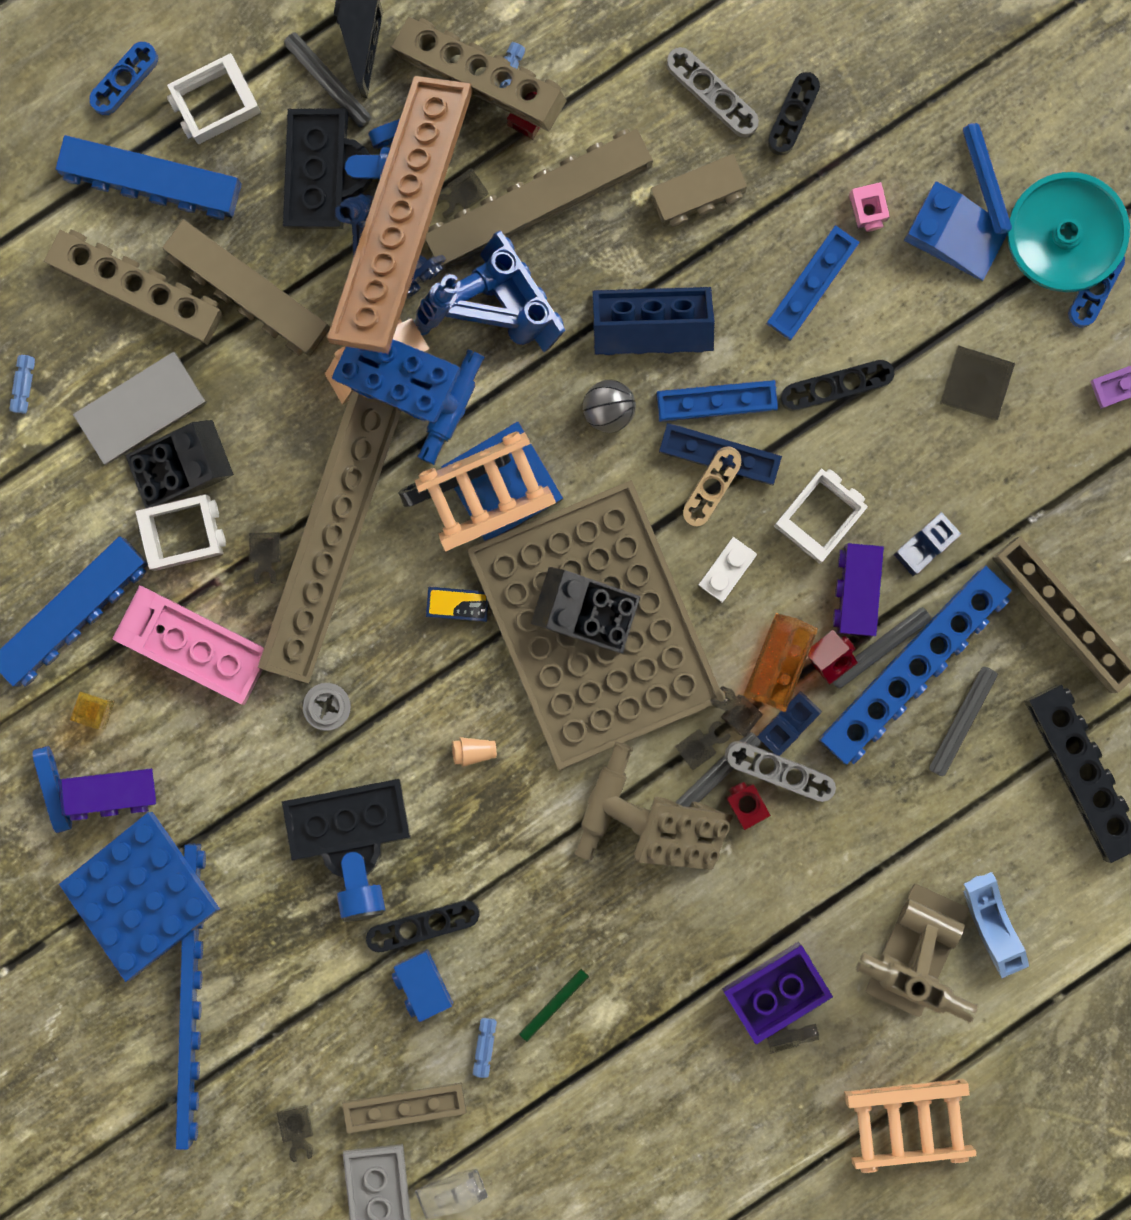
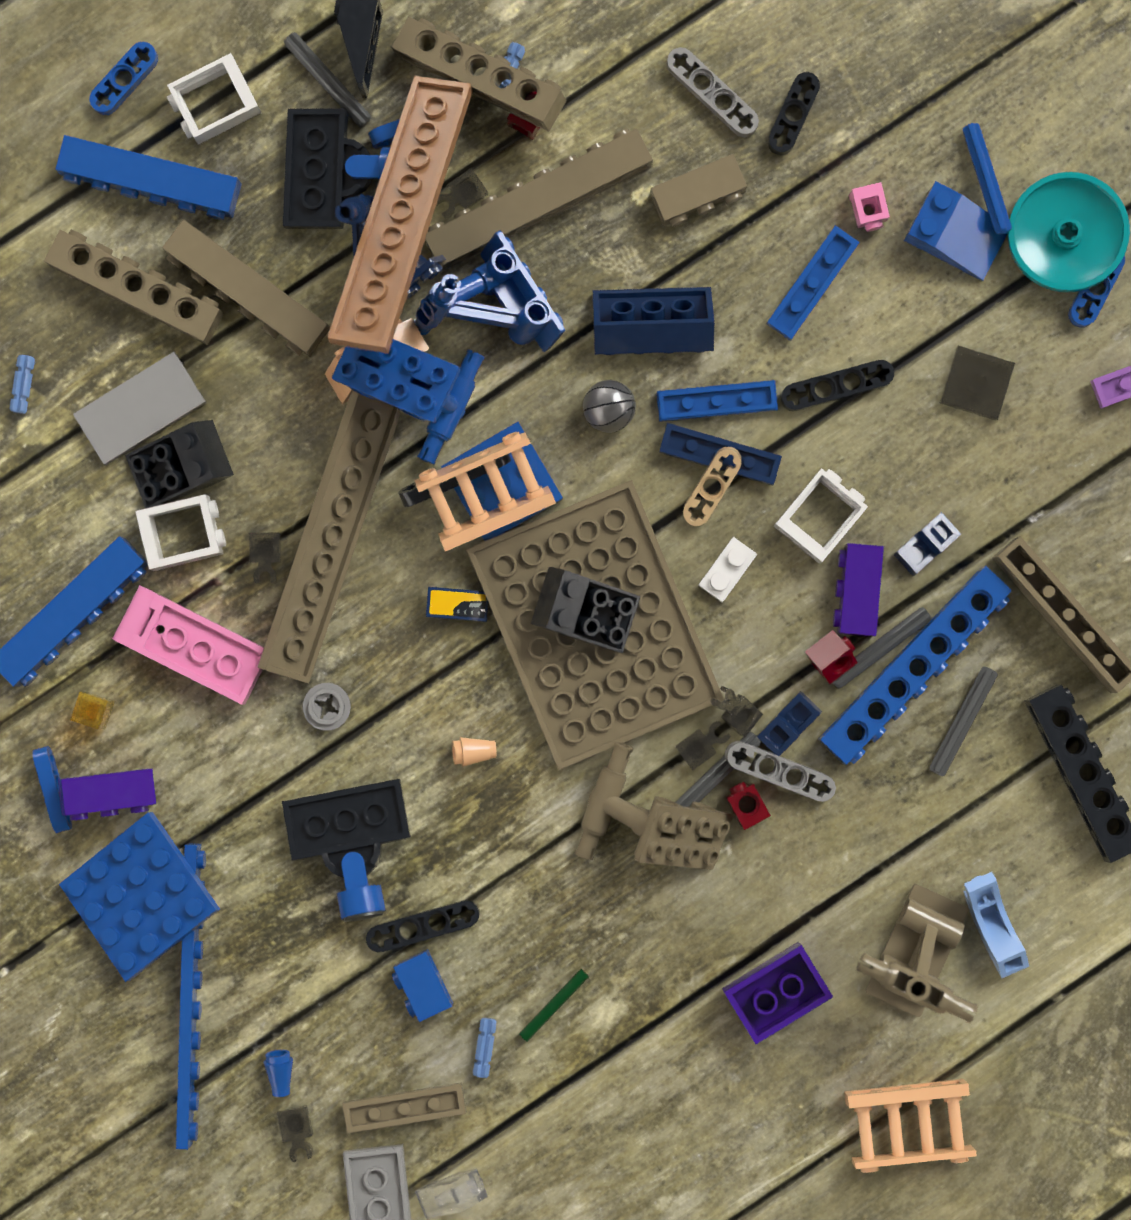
(279, 1071): none -> blue cone
(780, 662): clear orange brick -> none
(791, 1038): clear smoke plate -> none

